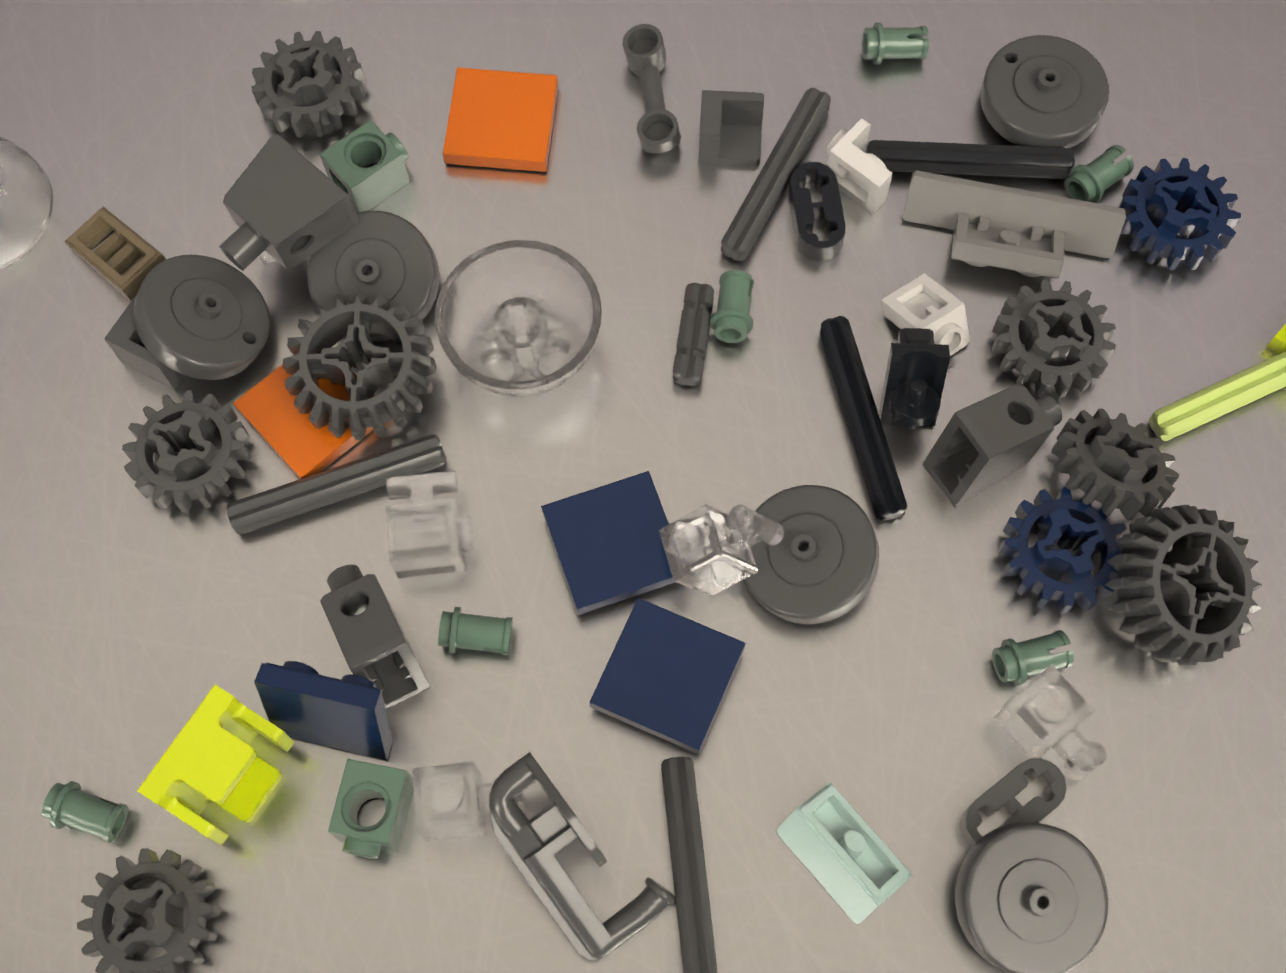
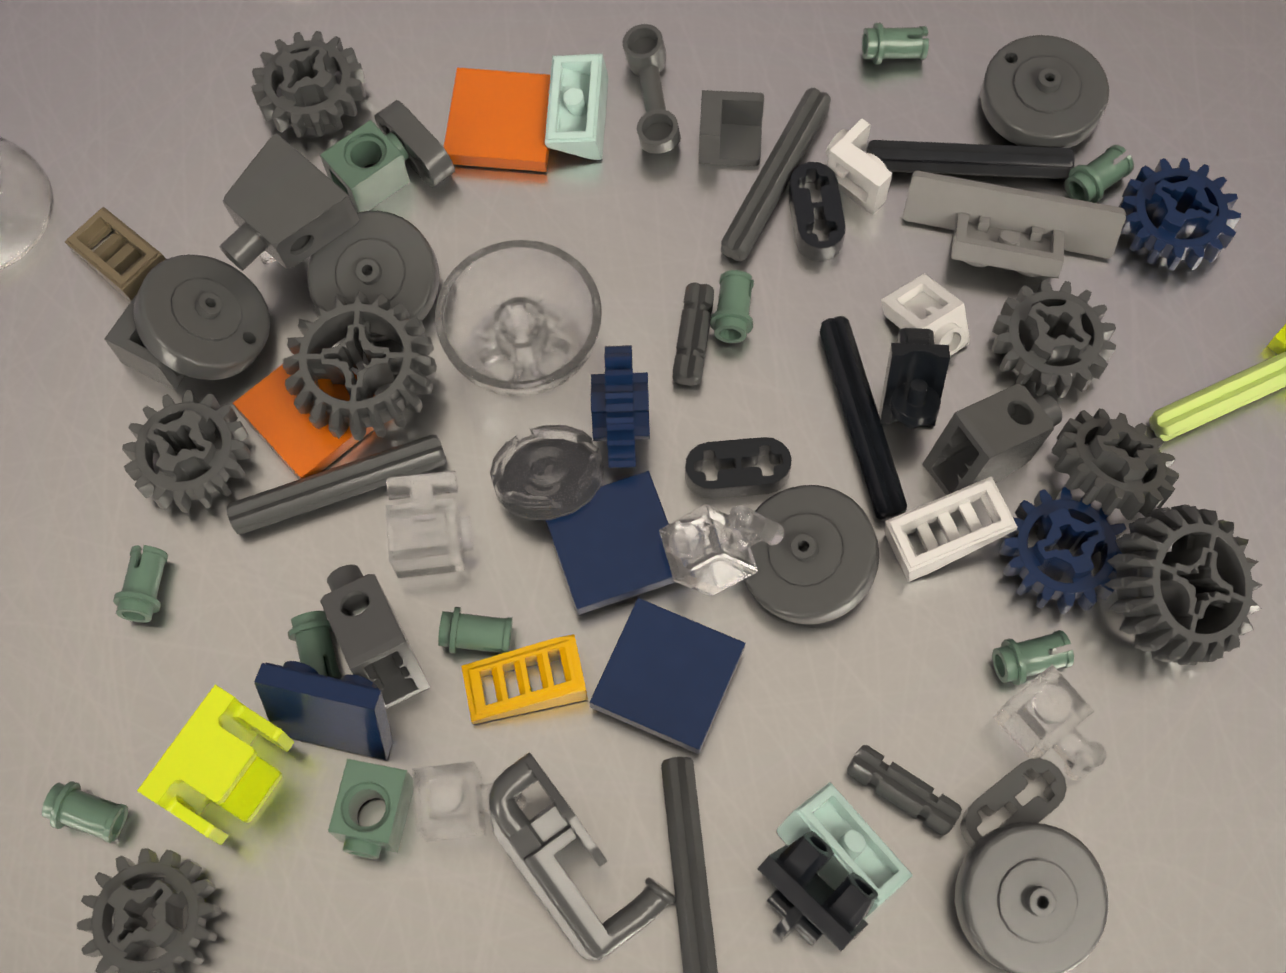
(141, 584): none -> sand green pin
(315, 643): none -> sand green pin
(425, 152): none -> dark grey beam
(539, 654): none -> yellow slope
(547, 472): none -> clear tile
(577, 105): none -> light aqua slope
(620, 406): none -> dark blue gear
(737, 455): none -> black beam
(809, 901): none -> black hips
(904, 790): none -> dark grey axle
(939, 510): none -> white slope

